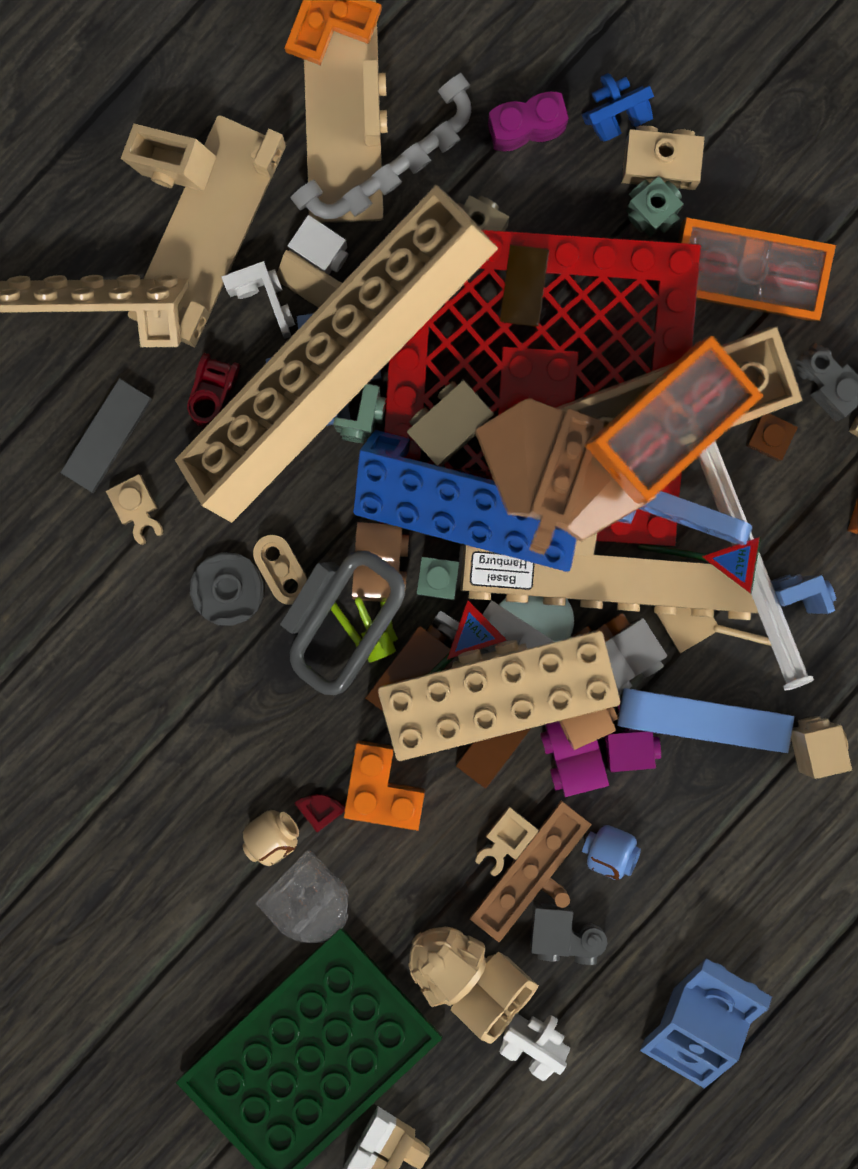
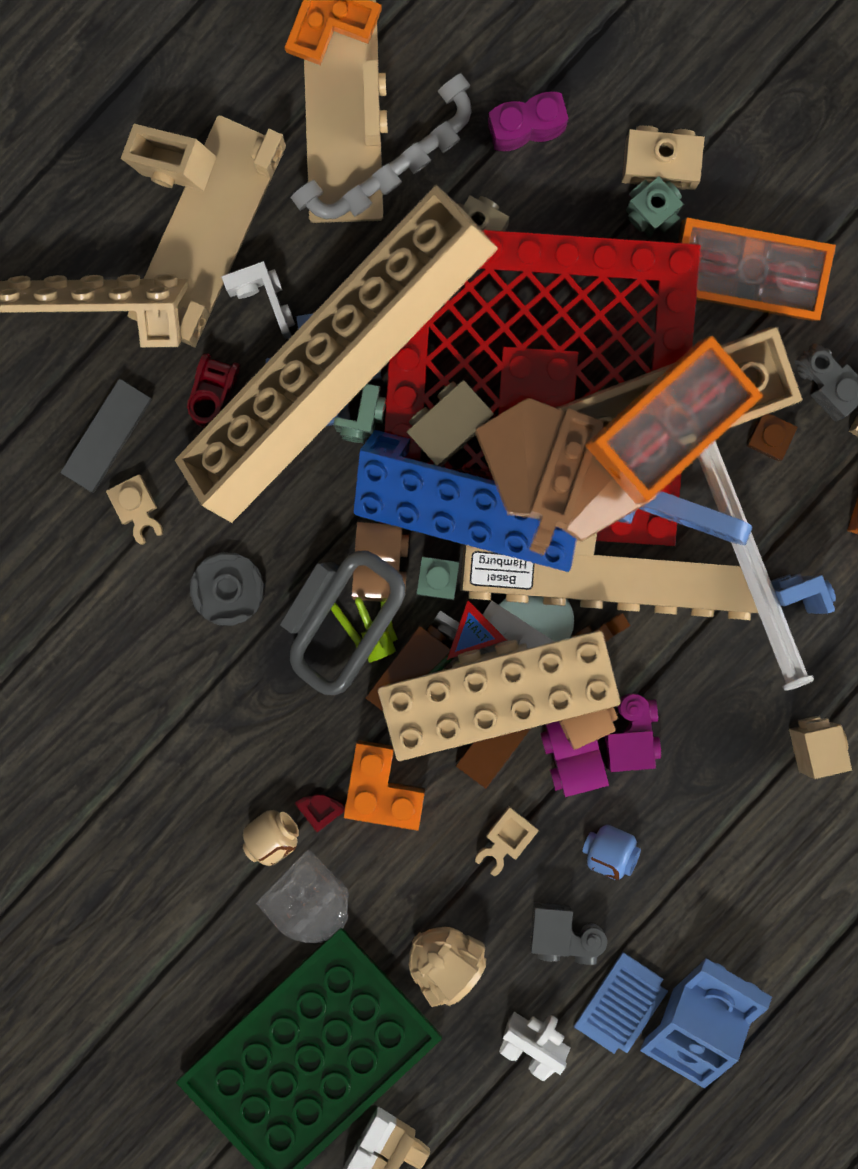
(281, 570): tan plate -> none
(306, 279): tan slope -> none
(319, 246): white brick -> none
(495, 998): tan brick -> none
(524, 285): dark brown slope -> none
(532, 873): medium nougat plate -> none
(622, 1005): none -> medium blue window
(634, 102): blue hips -> none
(634, 653): light grey brick -> none
(690, 630): tan piece -> none
(705, 720): medium blue beam -> none
(735, 561): piece -> none

